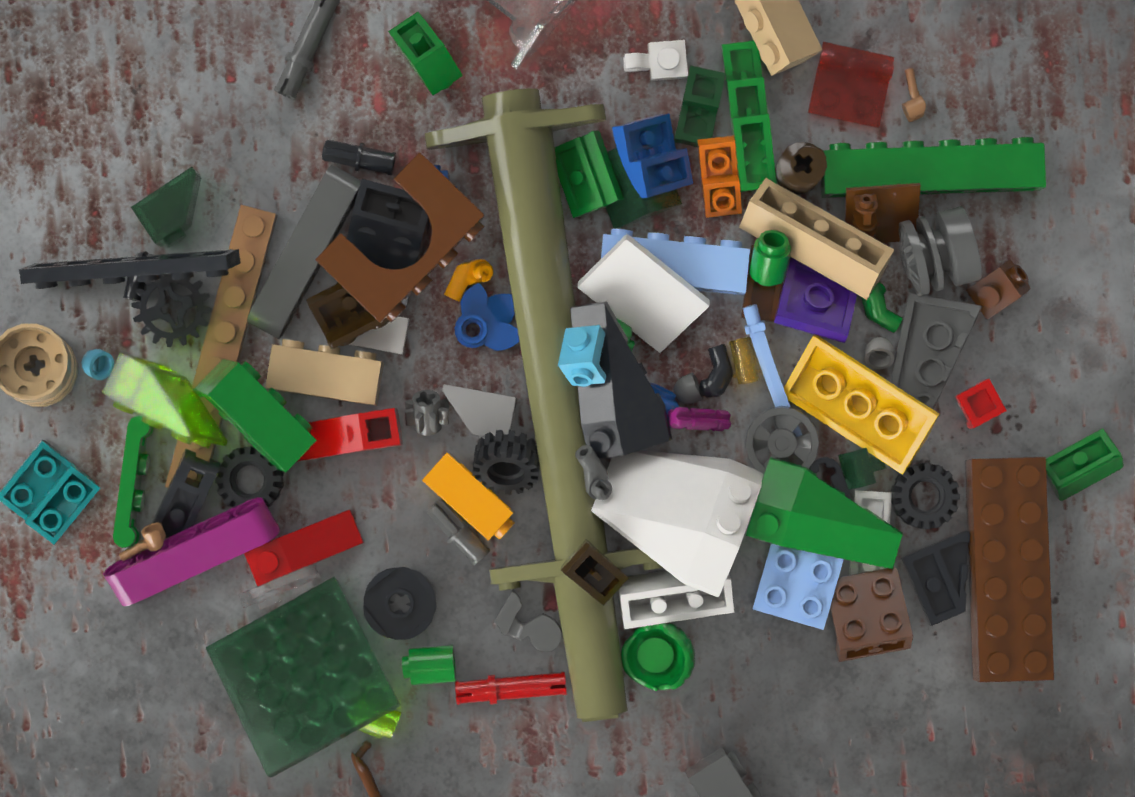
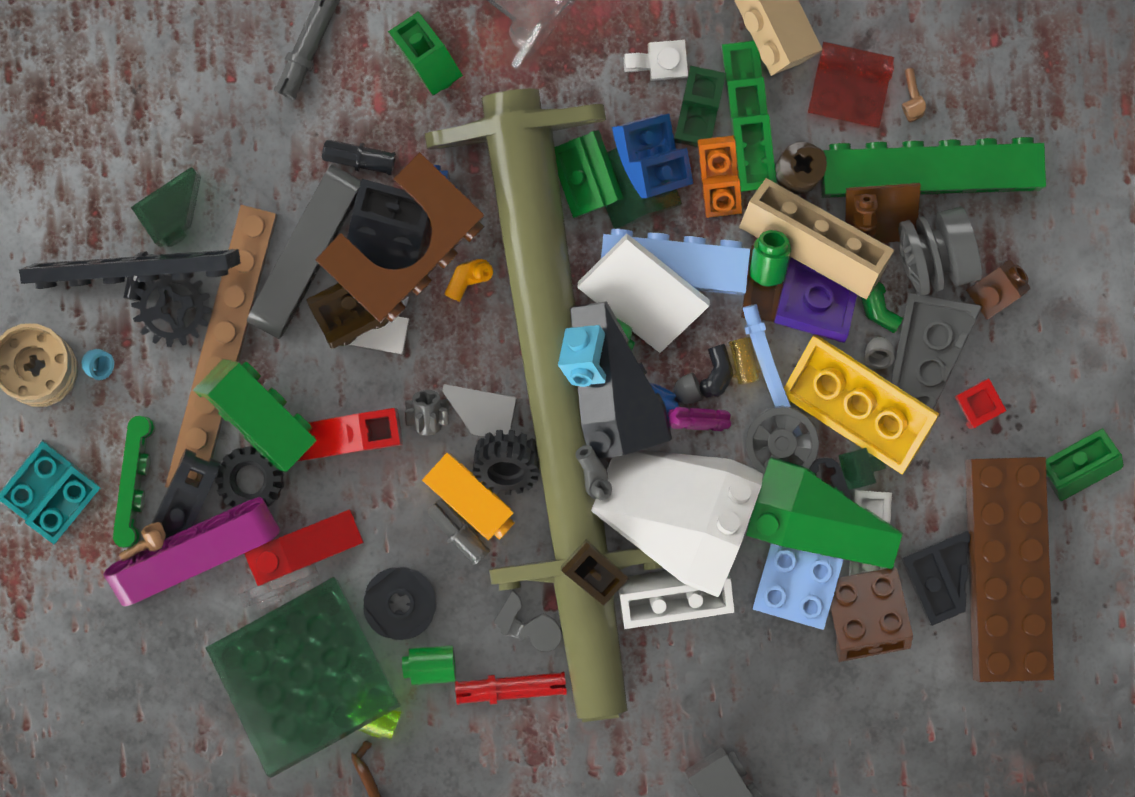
(162, 400): clear neon green slope -> none
(325, 373): tan brick -> none
(492, 317): blue plate -> none
(658, 656): green piece -> none
(947, 496): black tyre -> none

